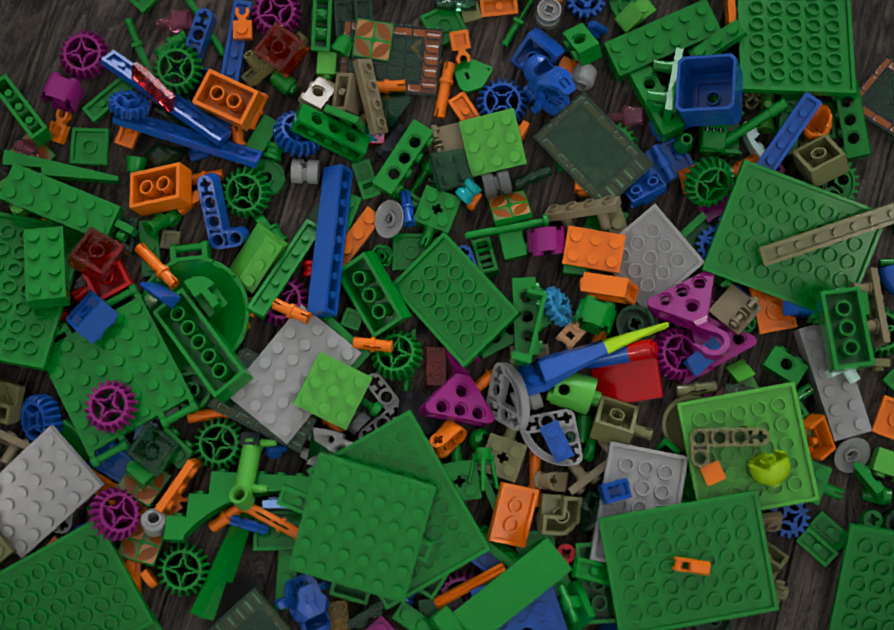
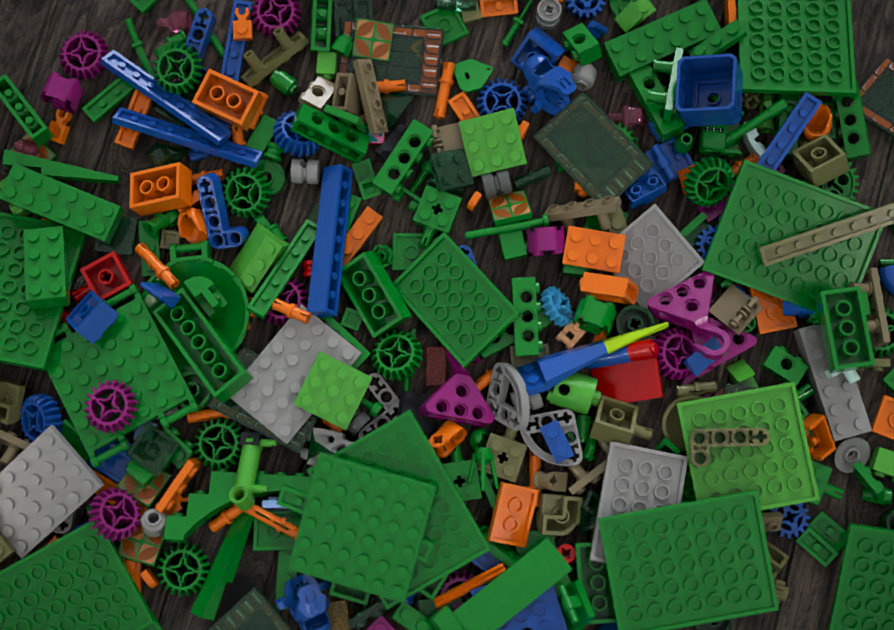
(90, 147): green tile -> none
(96, 255): clear red slope -> none
(124, 230): green tile -> none
(129, 104): blue gear -> none
(135, 163): green hat -> none
(153, 86): clear red tile -> none
(192, 225): none -> orange hair
(248, 524): blue axle -> none
(275, 451): blue plate -> none
(281, 49): clear red slope -> none
(373, 344): orange pin -> none
(389, 219): light grey dish -> none
(408, 208): blue axle -> none
(460, 42): orange plate -> none
(468, 191): teal wheel -> none
(489, 269): green slope -> none
(525, 359): green panel -> none
(590, 571): green plate -> none
(614, 491): blue slope -> none
(694, 566): orange bar -> none
(712, 473): orange tile -> none
(770, 468): lime cylinder -> none
(866, 519): green wheel -> none

